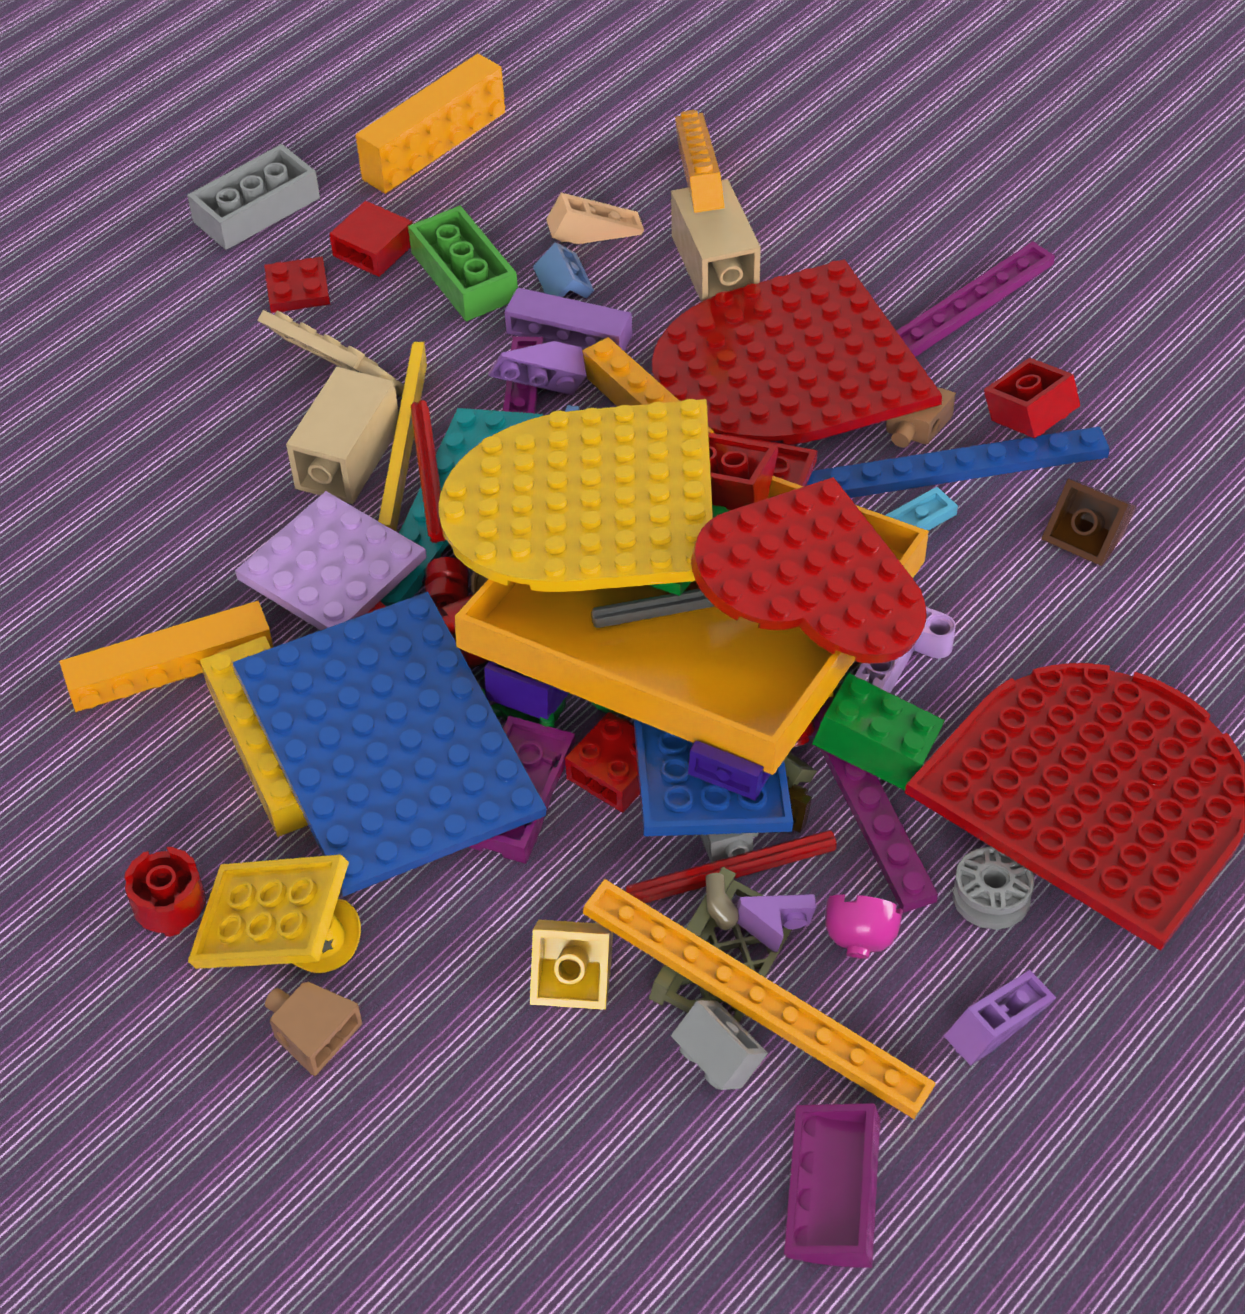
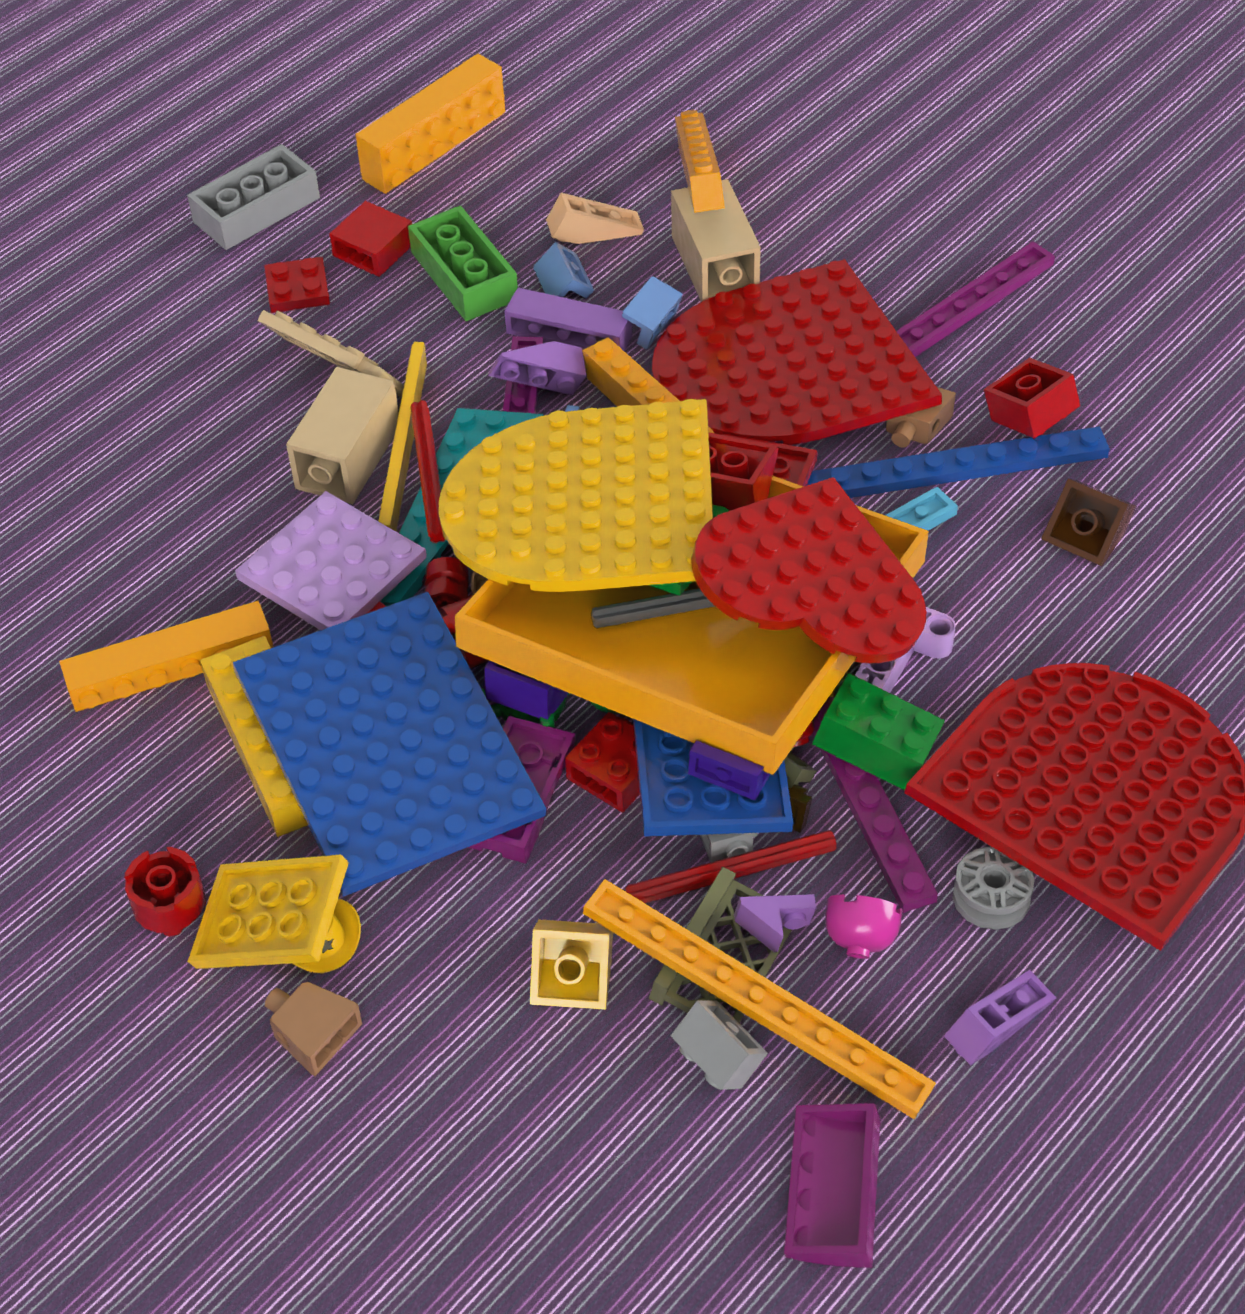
(652, 309): none -> medium blue panel
(719, 904): dark tan arm -> none

